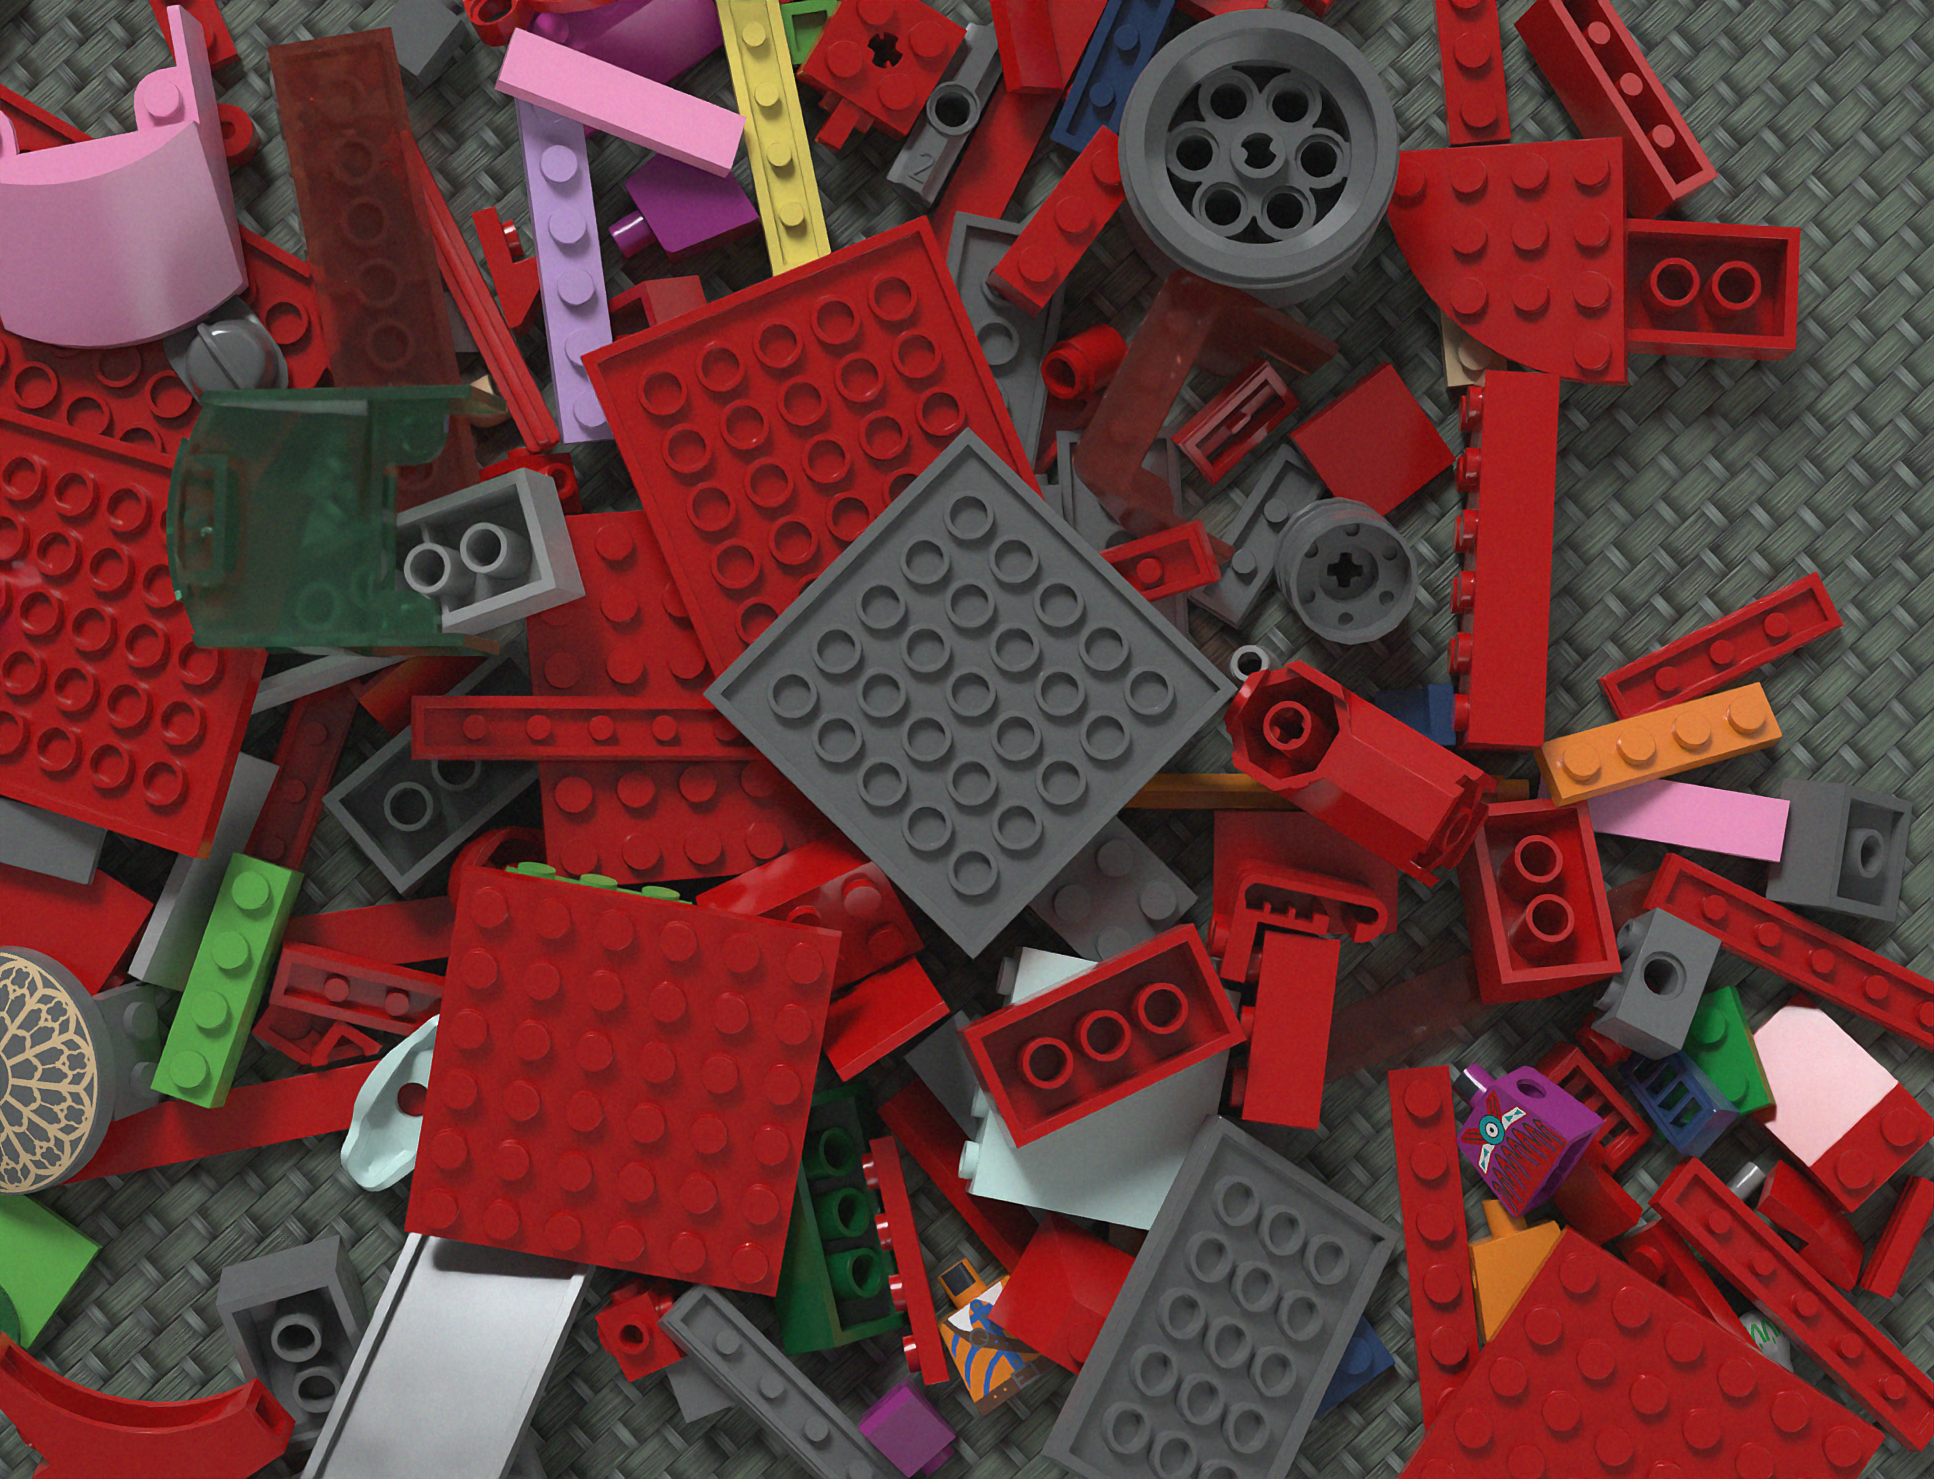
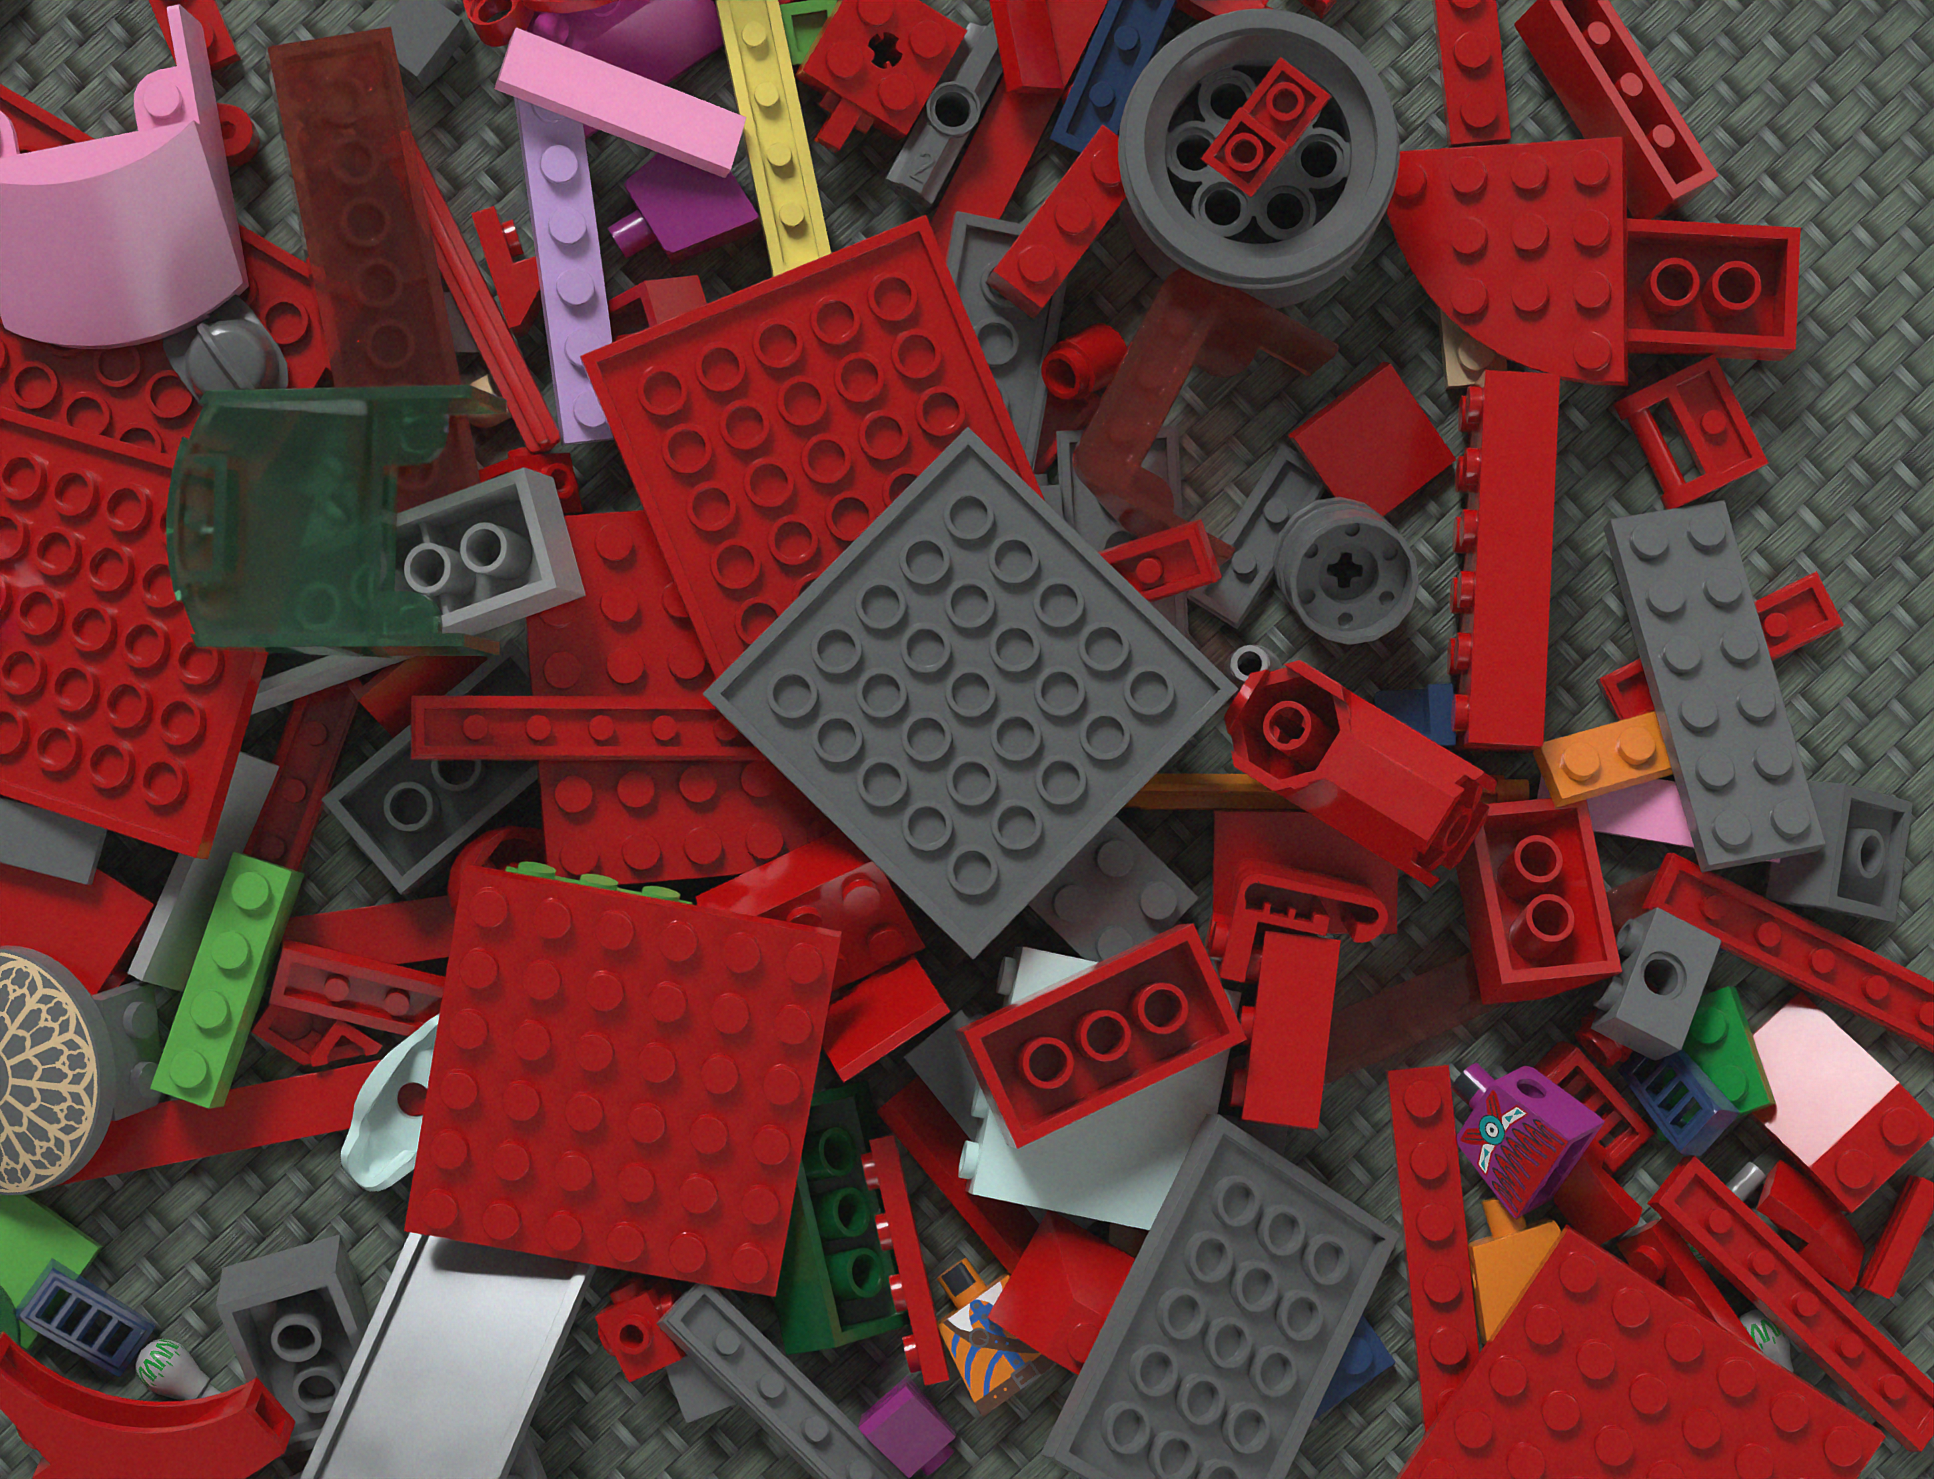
(44, 1290): none -> dark blue slope
(172, 1372): none -> light grey piece
(1205, 432): red tile -> none
(1266, 127): none -> red slope
(1709, 425): none -> red plate
(1713, 686): none -> dark grey plate

